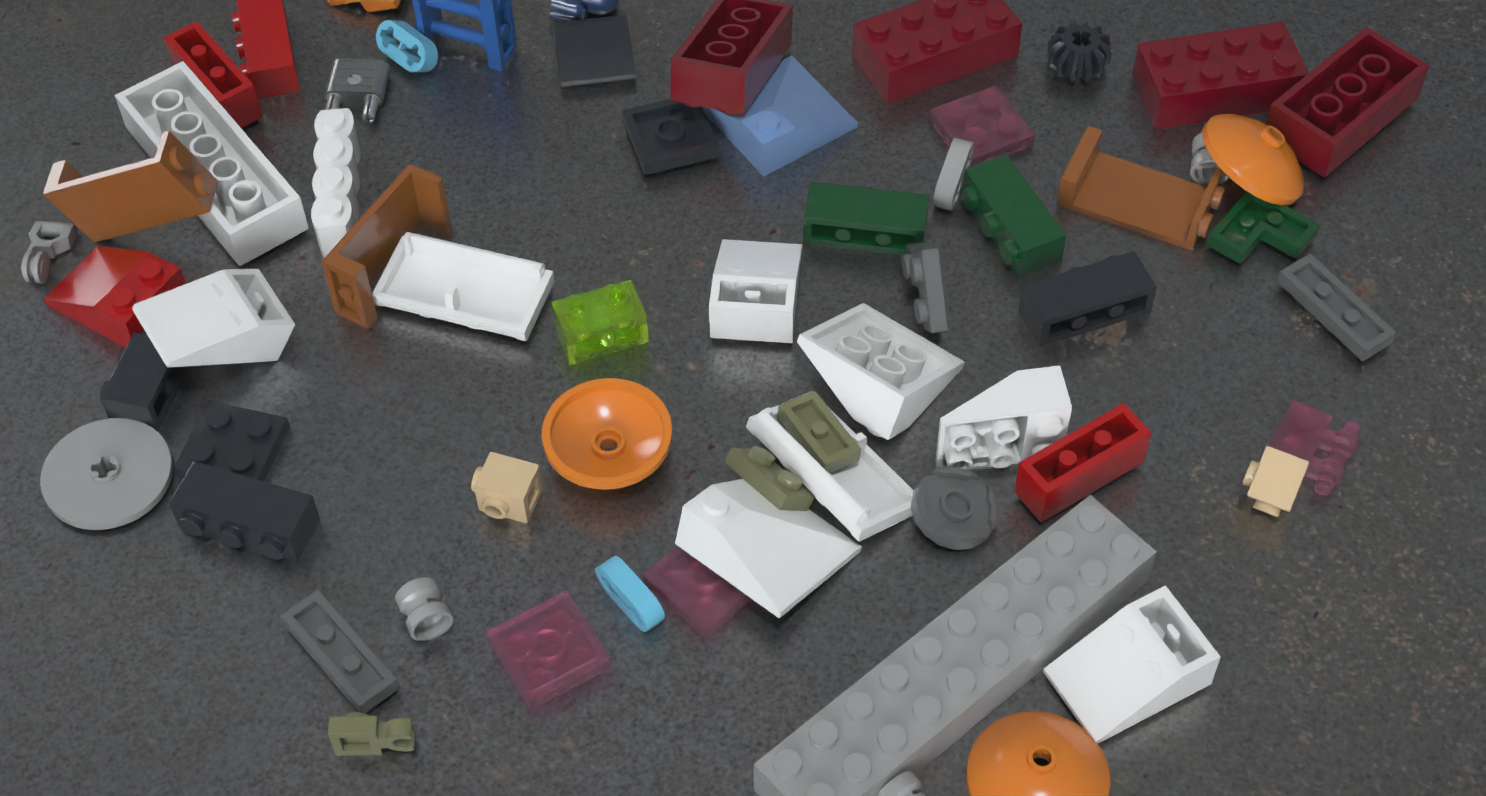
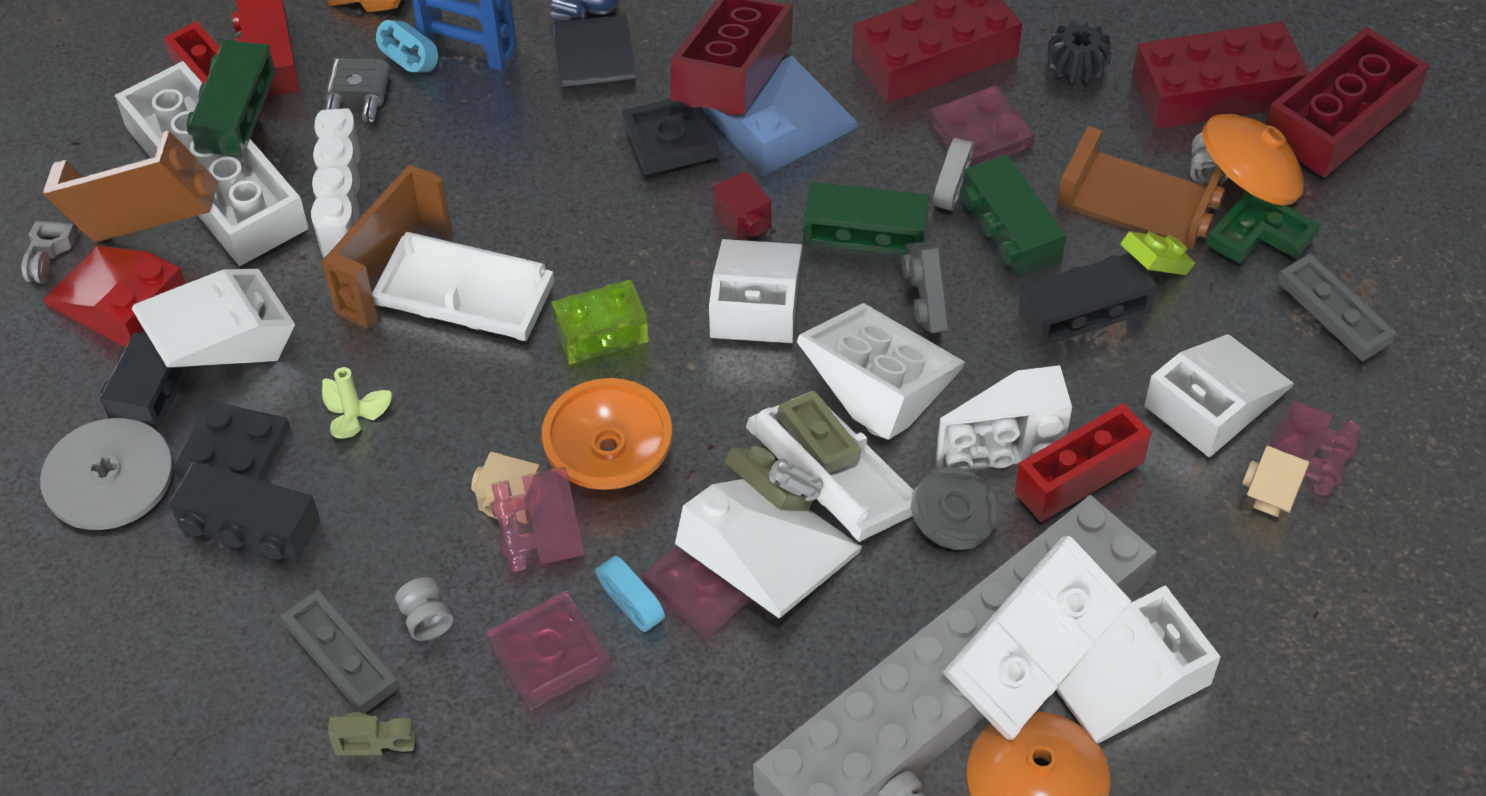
(231, 98): none -> dark green brick
(341, 397): none -> yellowish green plant
(551, 516): none -> clear pink plate
(742, 206): none -> dark red brick
(795, 479): none -> light grey piece
(1037, 637): none -> white container
(1158, 252): none -> lime plate
(1214, 392): none -> white slope

